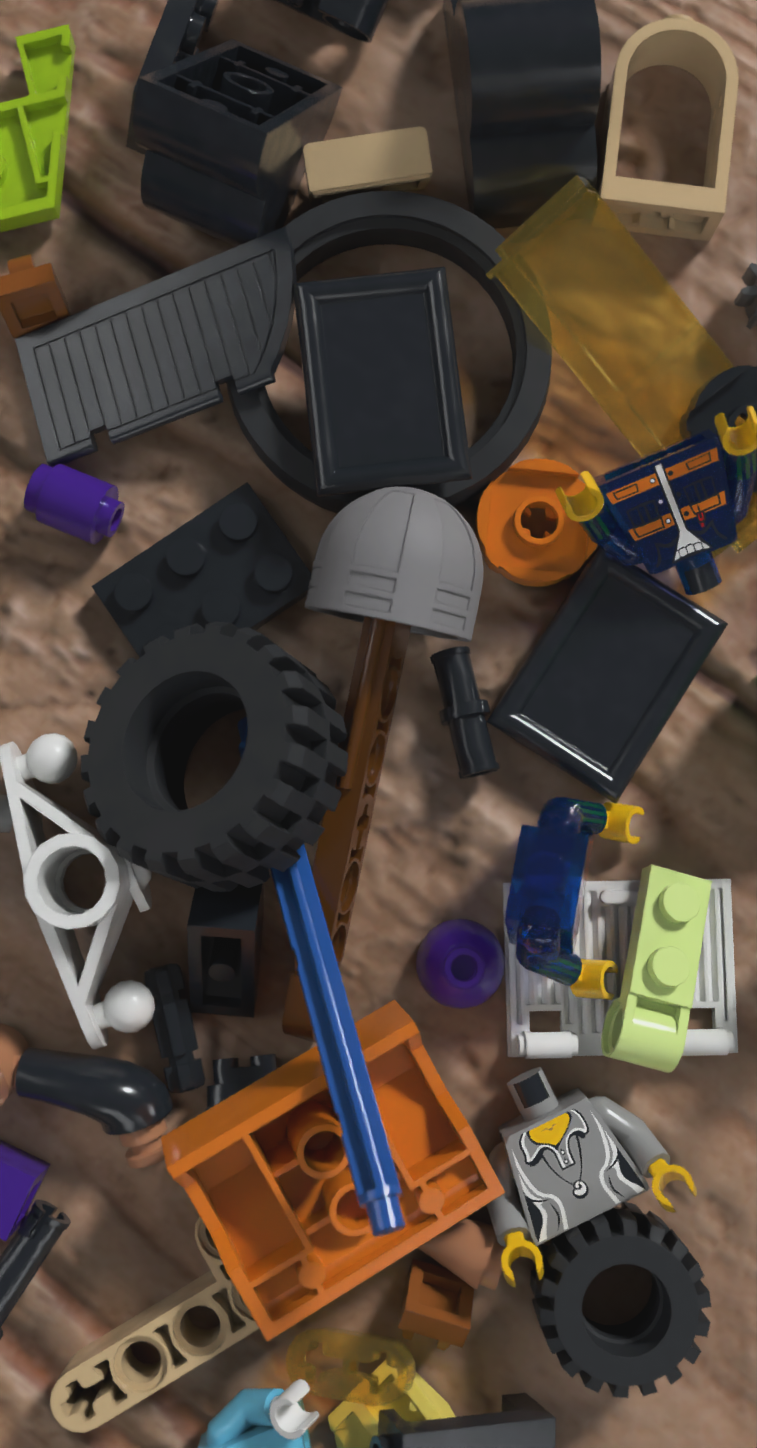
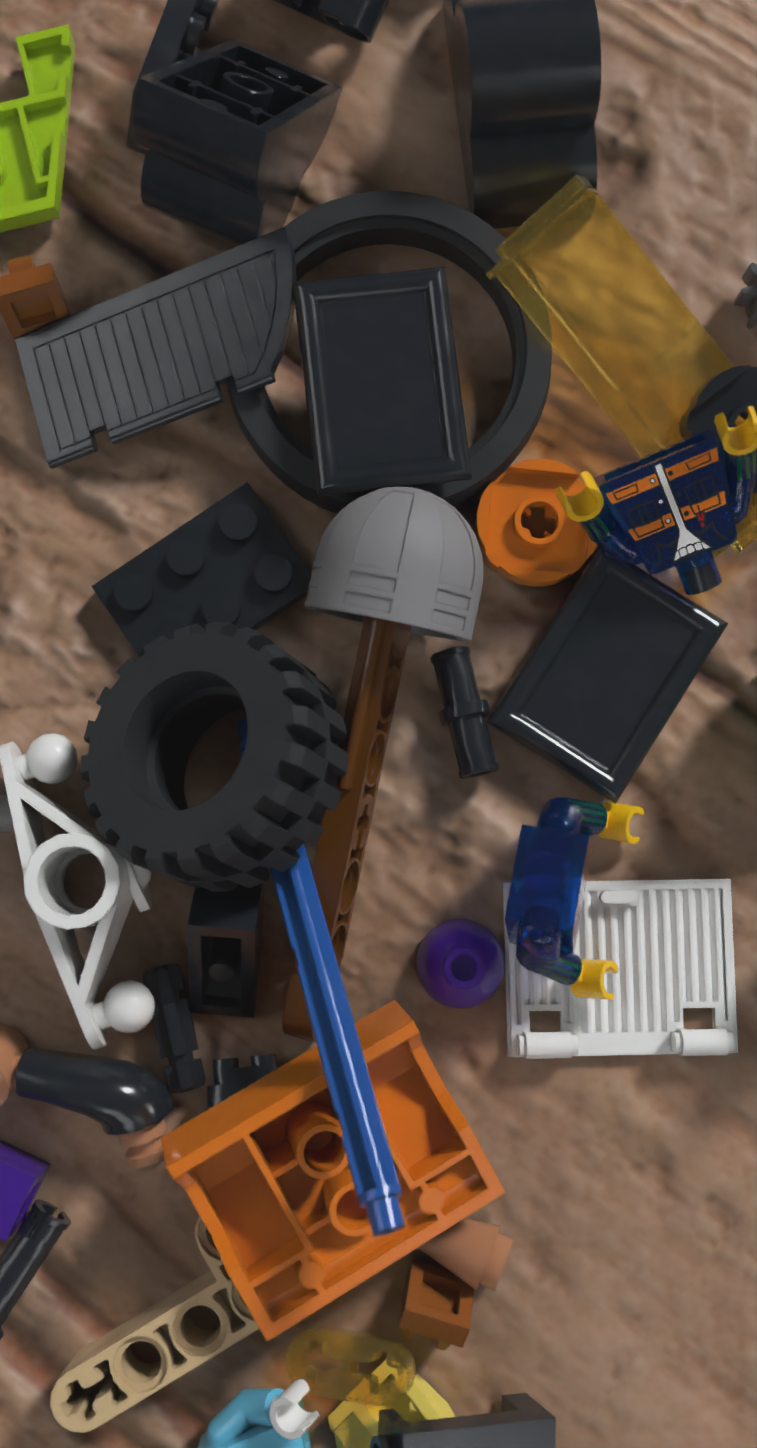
(74, 502): dark purple brick -> none
(367, 163): tan slope -> none
(569, 1164): light grey torso -> none
(648, 1343): black tyre -> none
(659, 205): tan window -> none
(660, 971): yellowish green plate -> none

